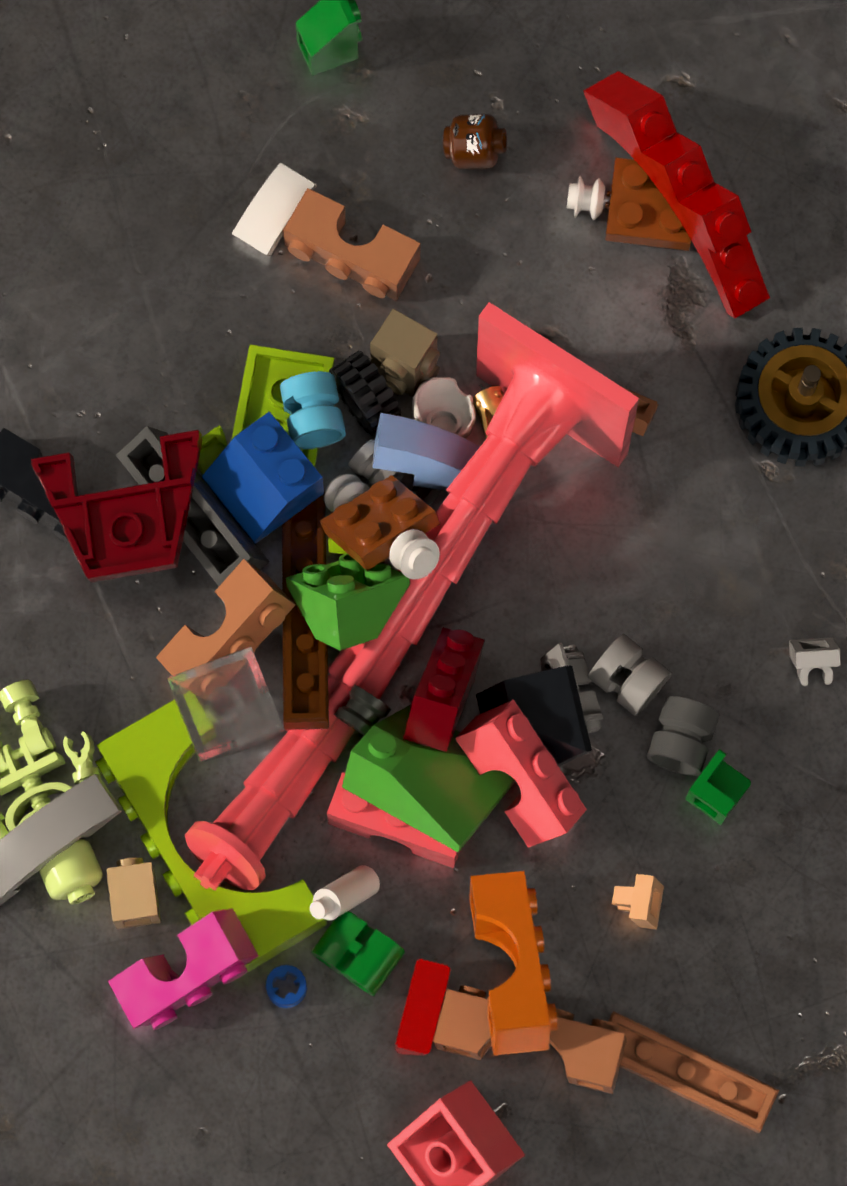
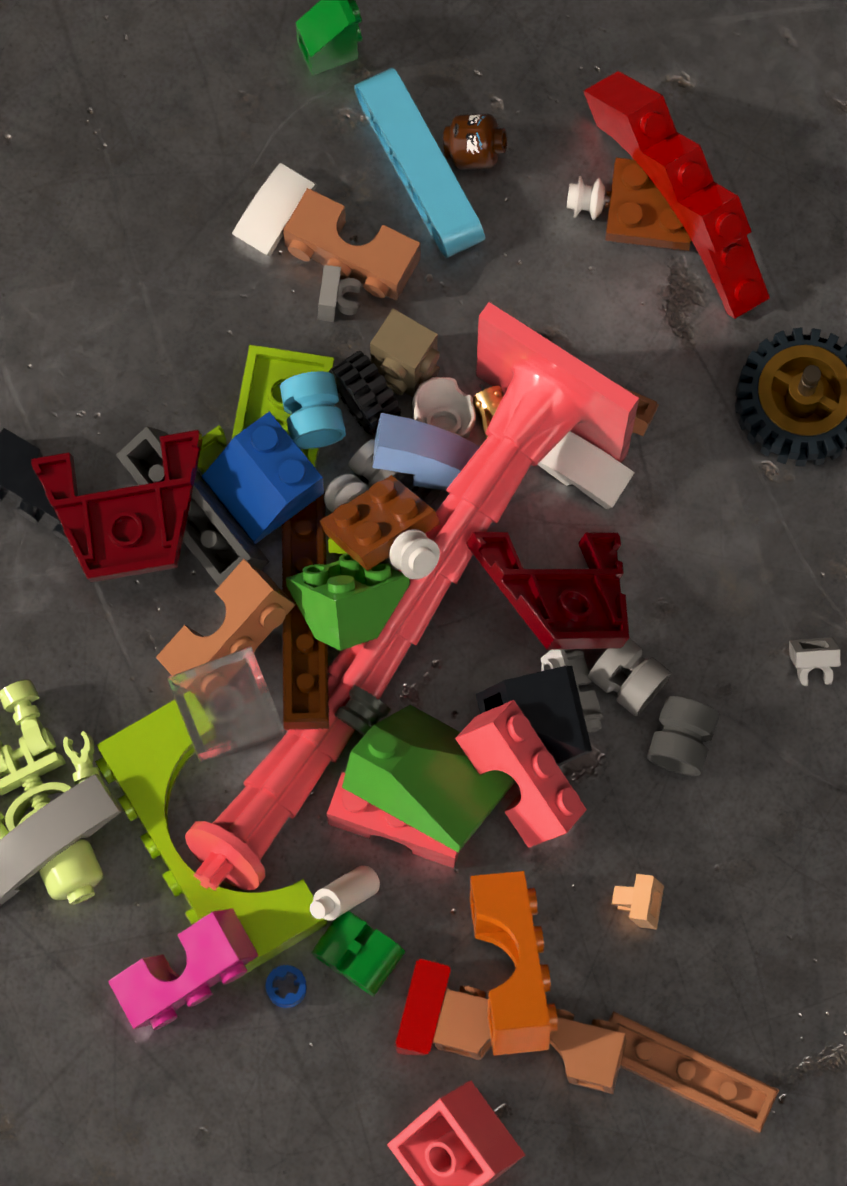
(133, 893): tan brick -> none
(332, 294): none -> light grey tile
(419, 163): none -> medium azure beam
(444, 689): dark red brick -> none
(562, 604): none -> dark red wing
(588, 469): none -> white slope
(718, 789): green panel -> none

